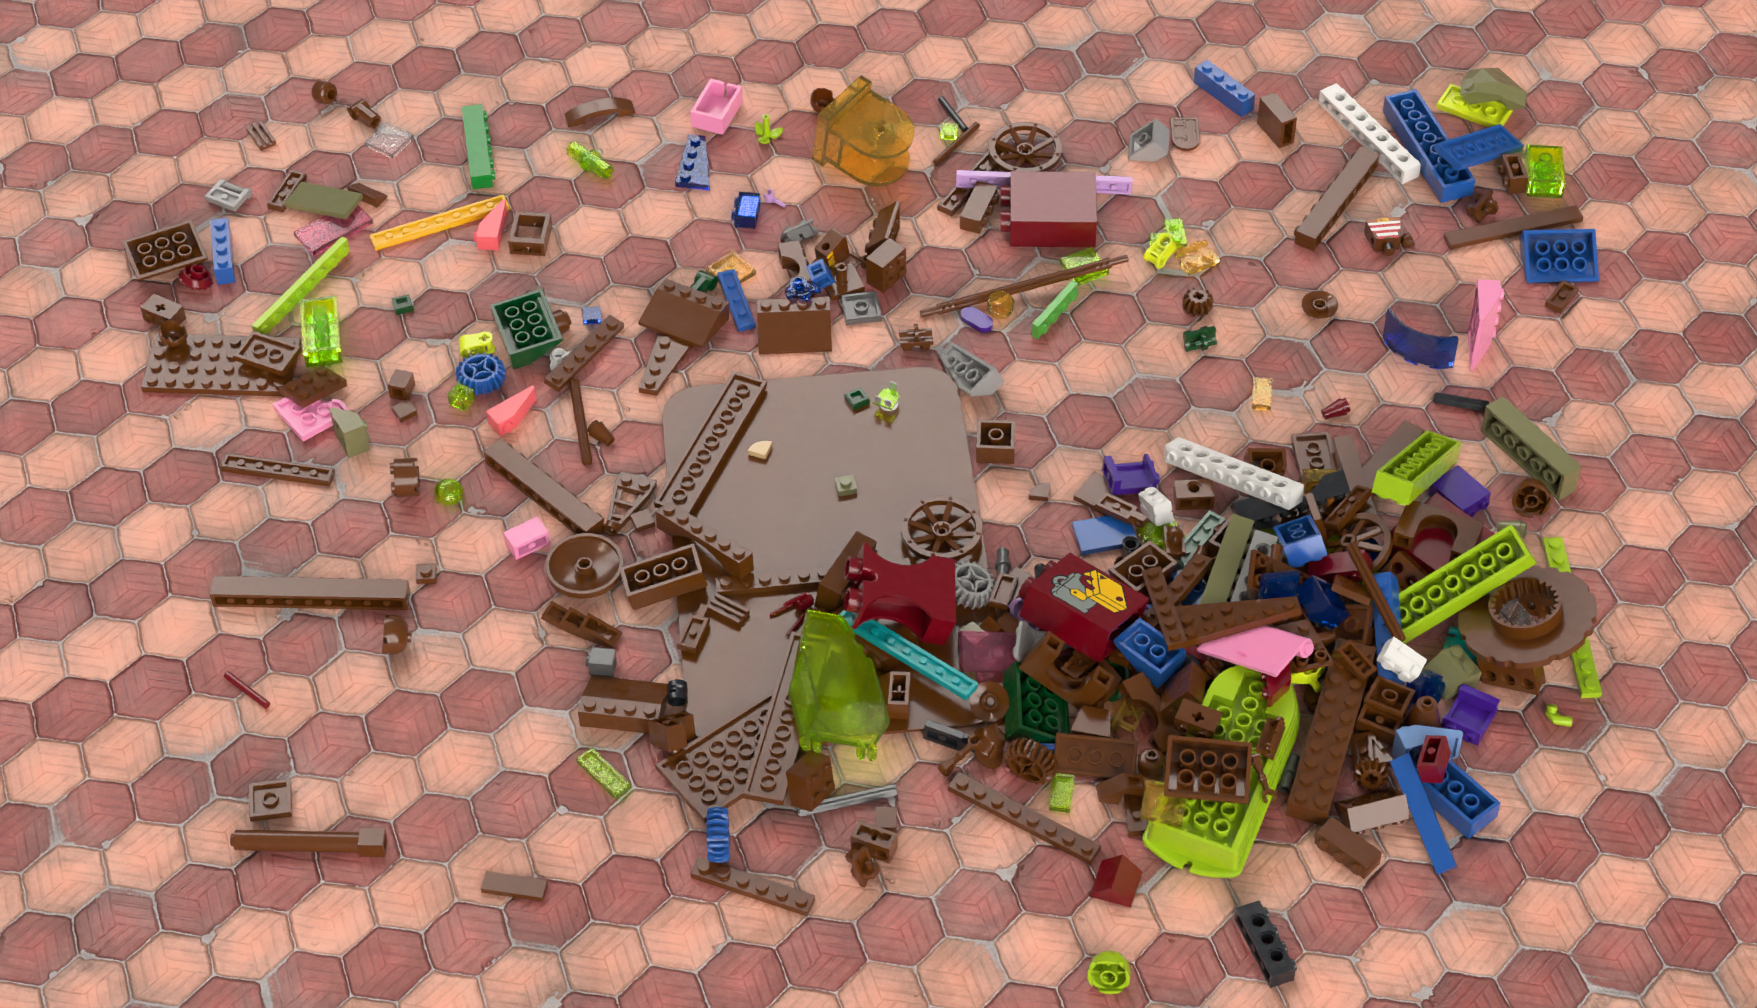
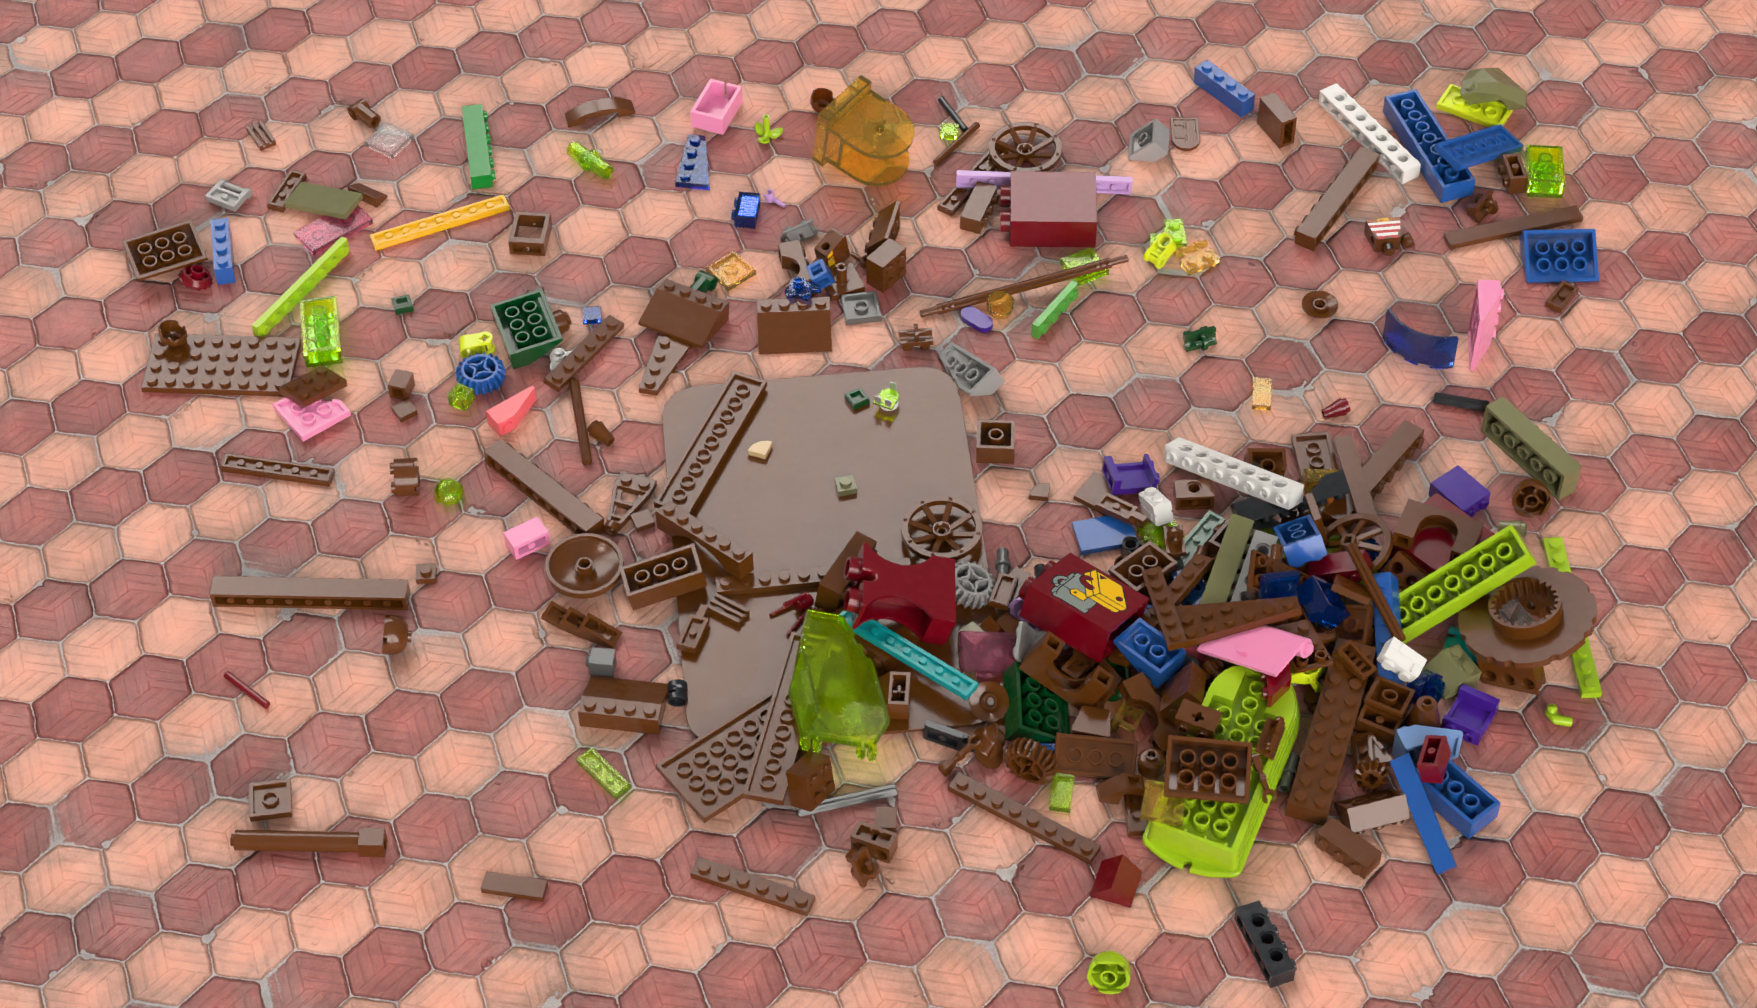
(160, 309): brick -> none
(267, 353): reddish brown plate -> none
(324, 92): reddish brown head -> none
(350, 431): olive slope -> none
(491, 228): coral slope -> none
(672, 731): reddish brown brick -> none
(718, 834): blue gear -> none
(737, 302): blue tile -> none
(1197, 302): reddish brown gear -> none
(1347, 508): reddish brown tile -> none
(1416, 467): lime brick -> none

